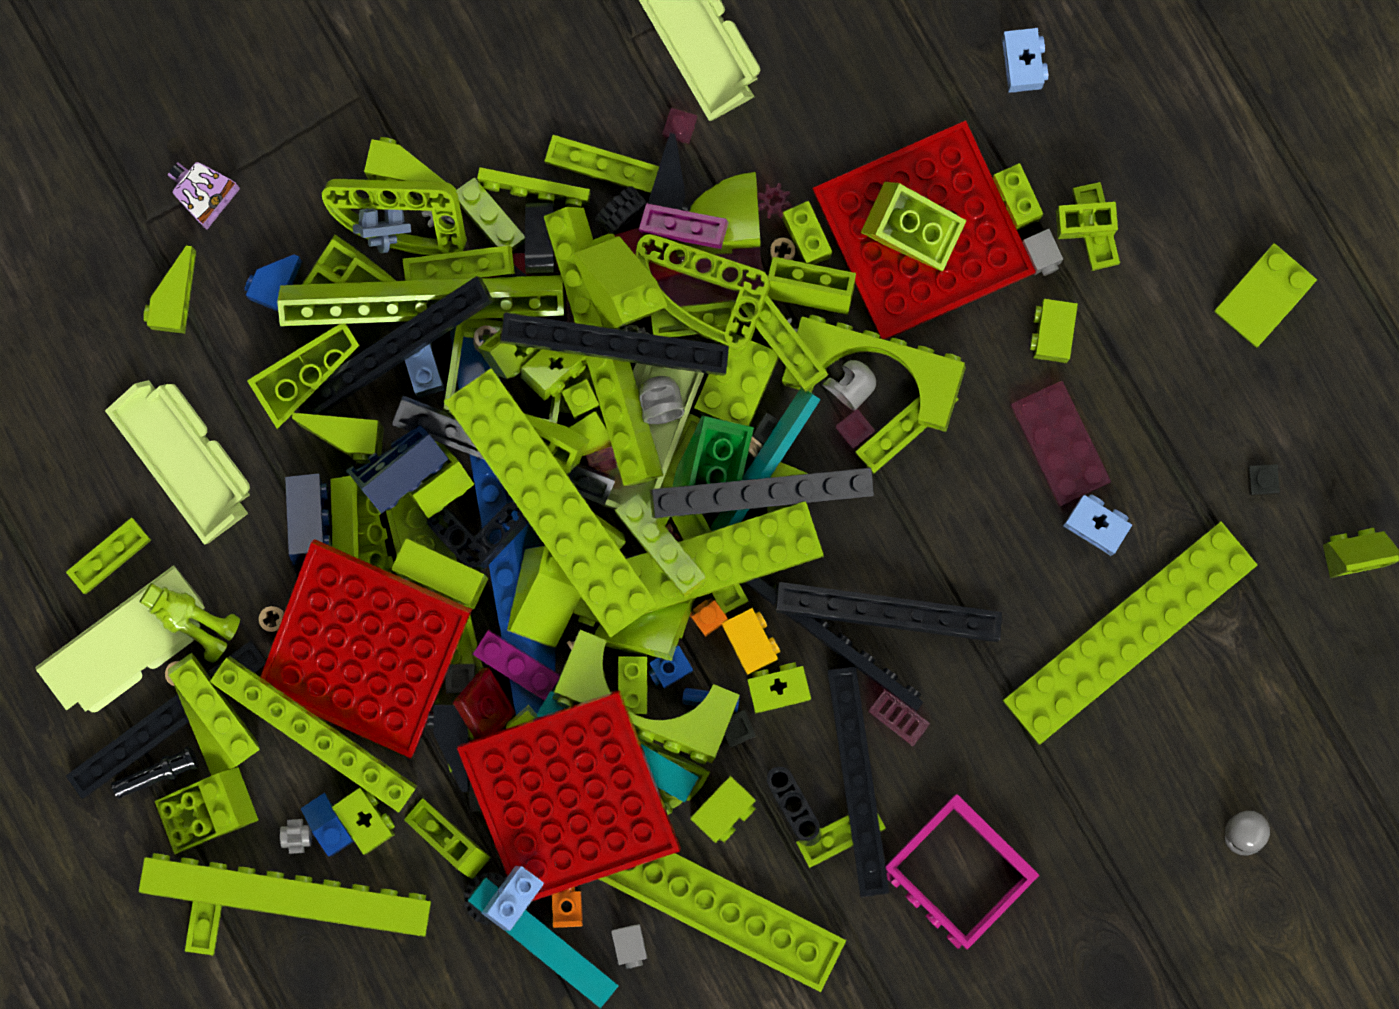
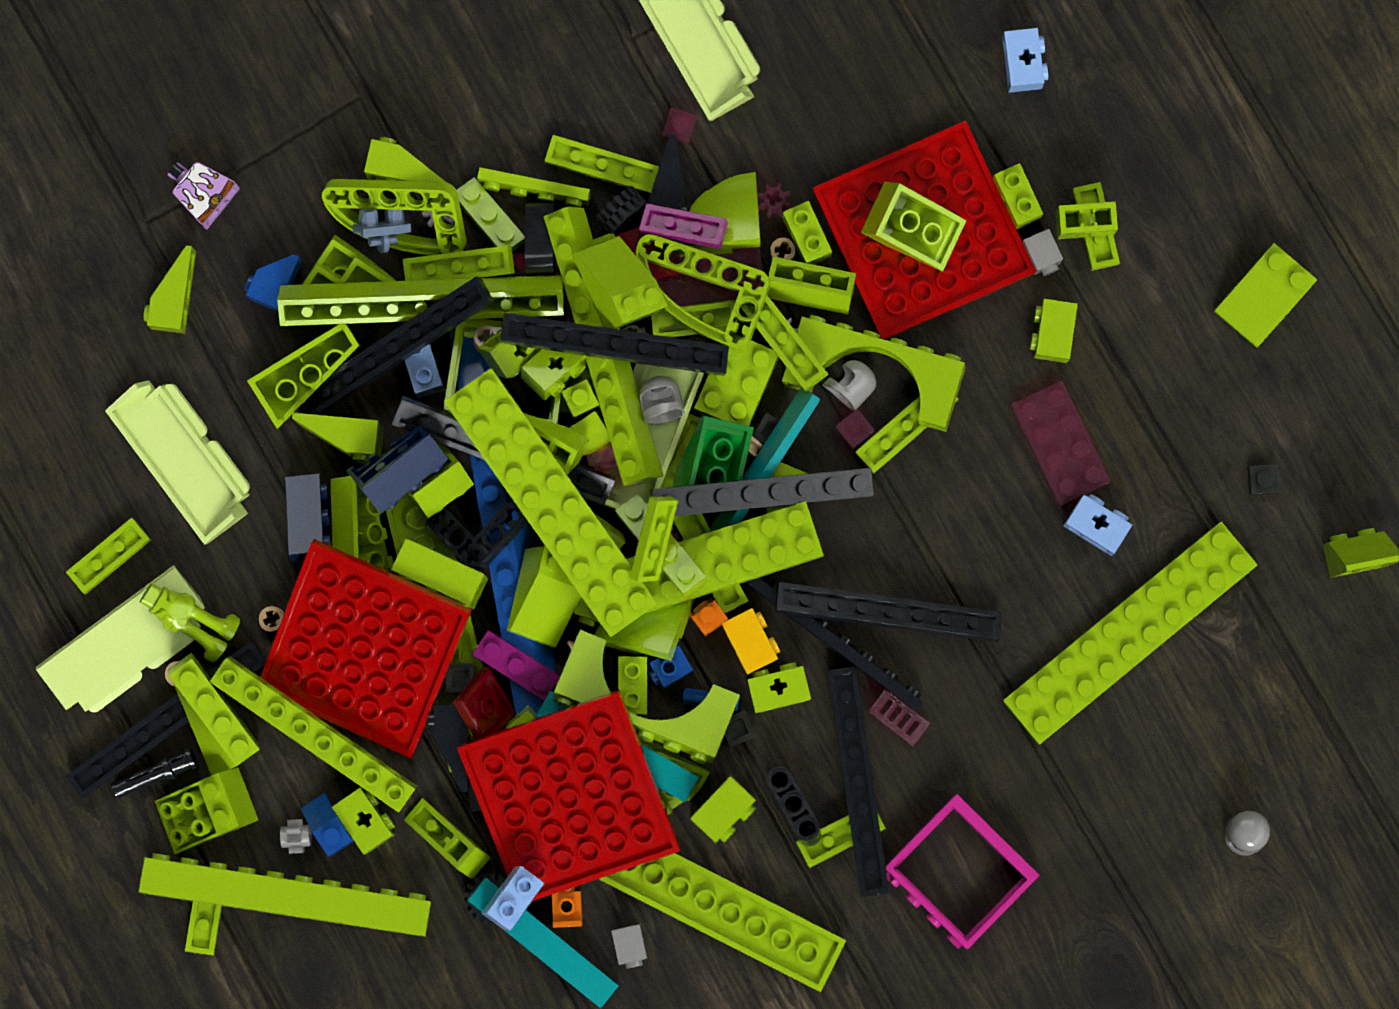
(654, 538): none -> lime plate

